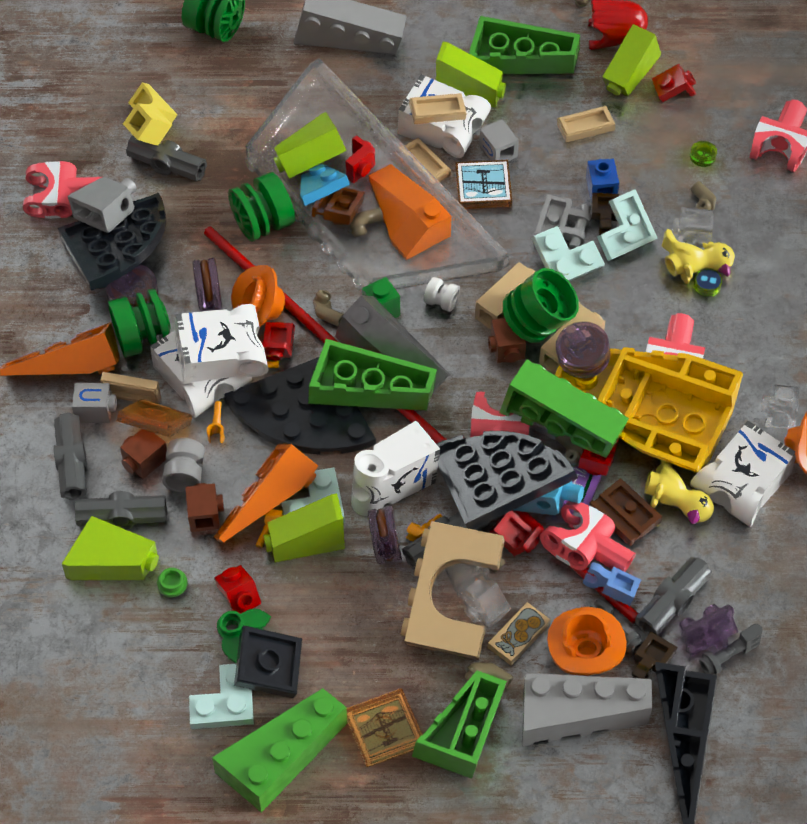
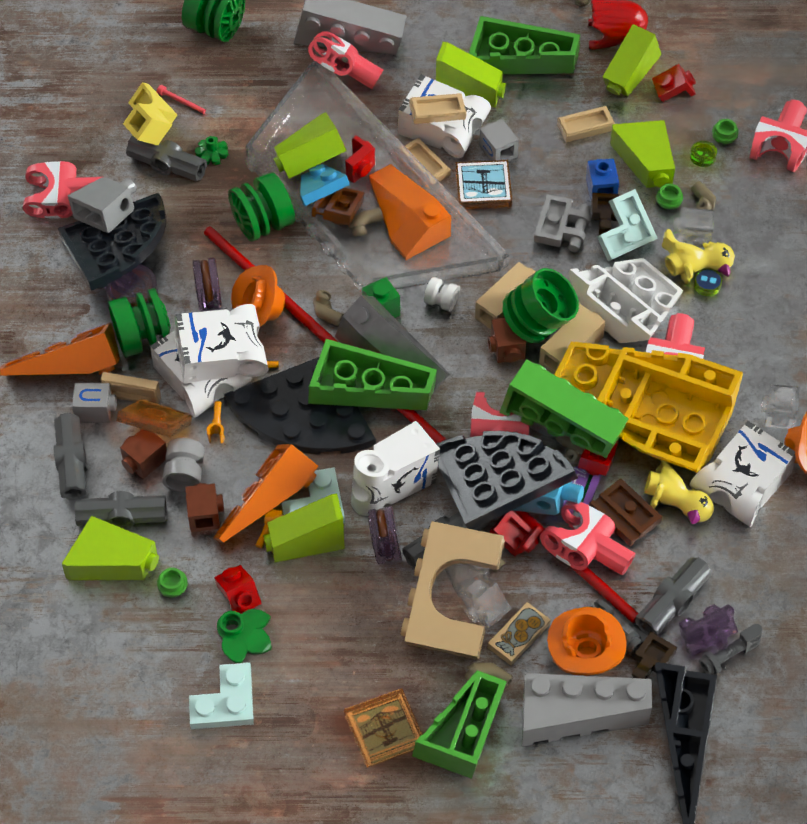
(161, 90): none -> coral piece
(212, 150): none -> green plant
(268, 662): black tile -> none
(278, 340): red bracket -> none
(279, 750): bright green wedge -> none
(337, 48): none -> coral connector
(416, 531): light orange hand -> none
(568, 262): light aqua plate -> none
(583, 349): head -> none
(616, 583): medium blue plate -> none
(628, 296): none -> white wedge
(645, 151): none -> lime slope
(669, 196): none -> bright green plate
(725, 131): none -> bright green plate

